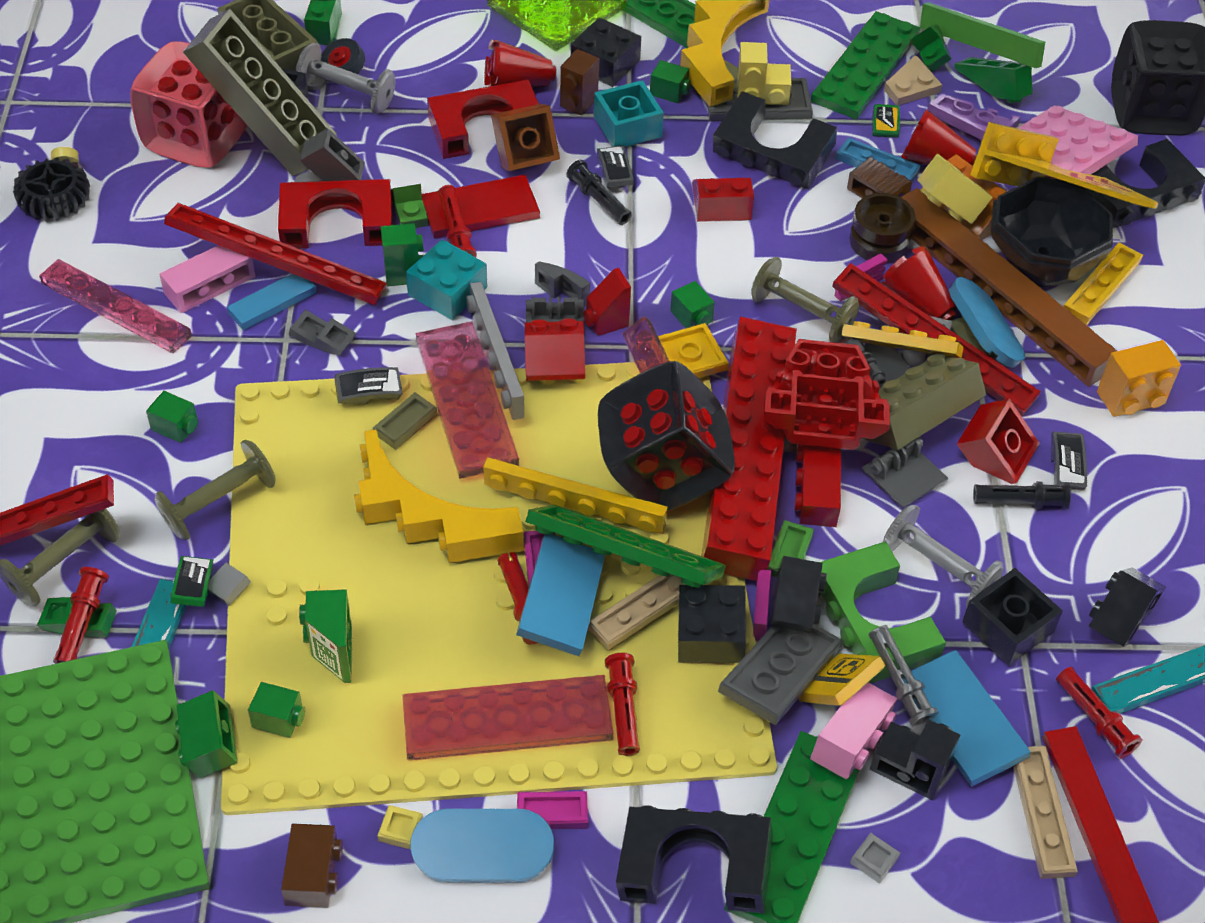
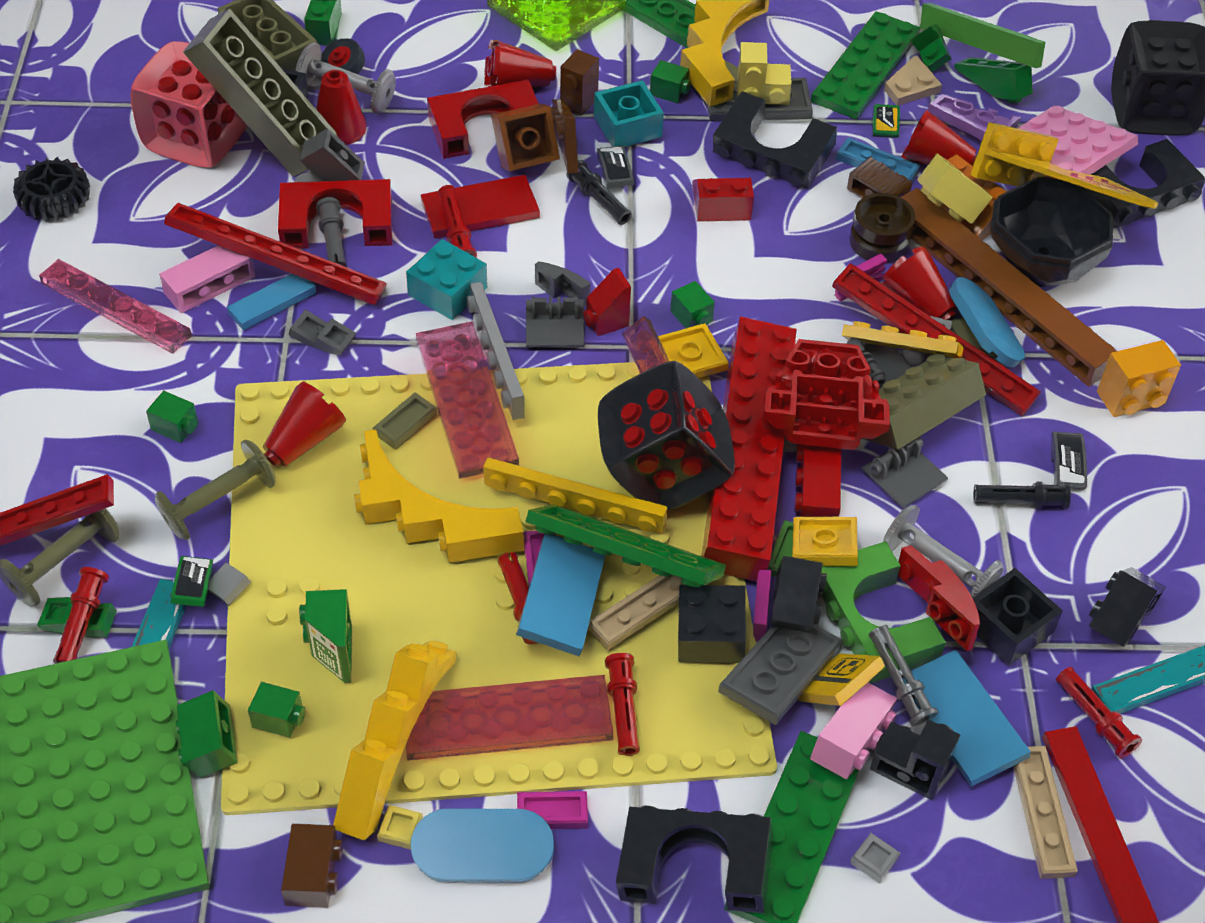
(64, 153): light yellow tile -> none
(301, 425): none -> red cone
(331, 226): none -> dark grey pin
(341, 107): none -> red cone
(367, 384): slope -> none
(390, 723): none -> yellow arch
(400, 251): green brick -> none
(409, 205): bright green slope -> none
(554, 350): red slope -> none
(565, 131): none -> reddish brown wing
(613, 45): black brick -> none
(769, 275): olive hose -> none
(826, 540): none -> yellow tile
(944, 592): none -> red slope
(998, 441): red slope -> none
(1103, 282): yellow plate -> none

